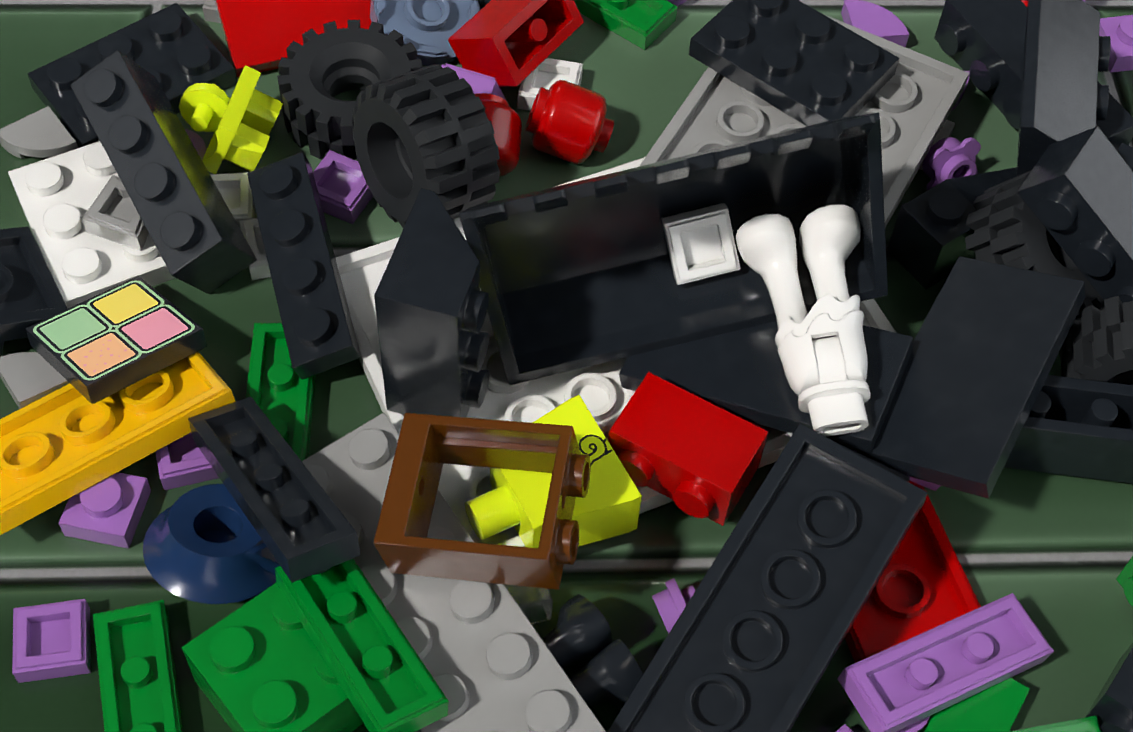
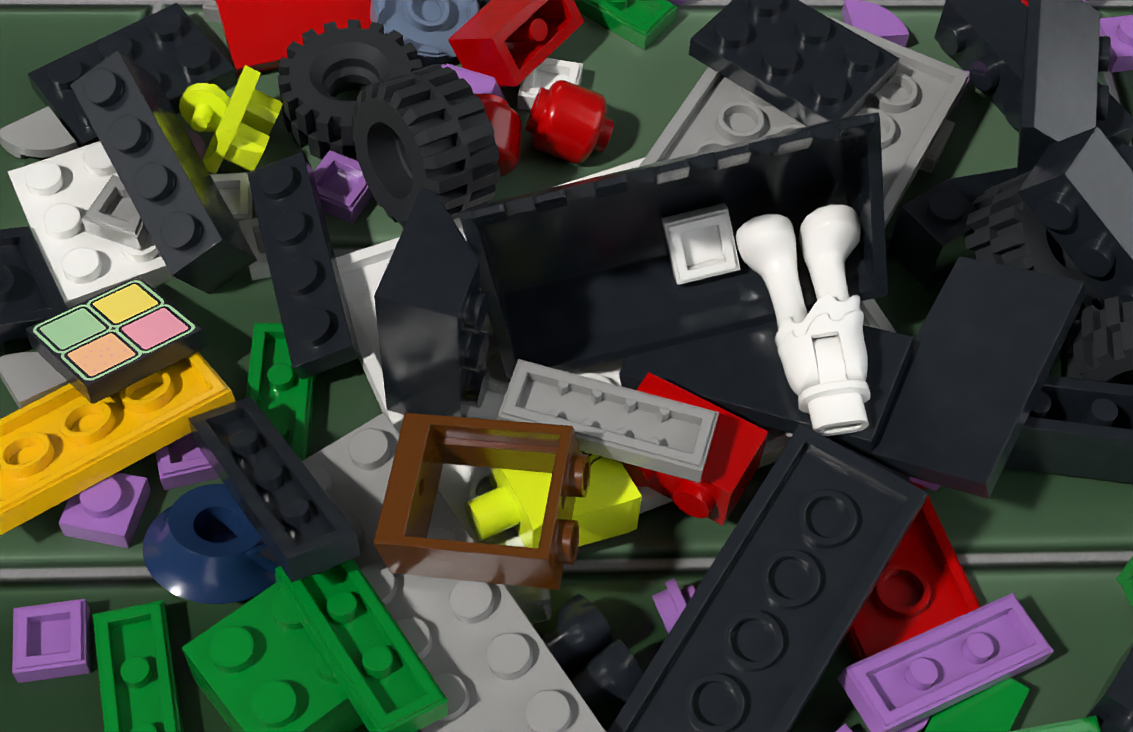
(613, 419): none -> light grey plate
(950, 160): medium lavender plate -> none

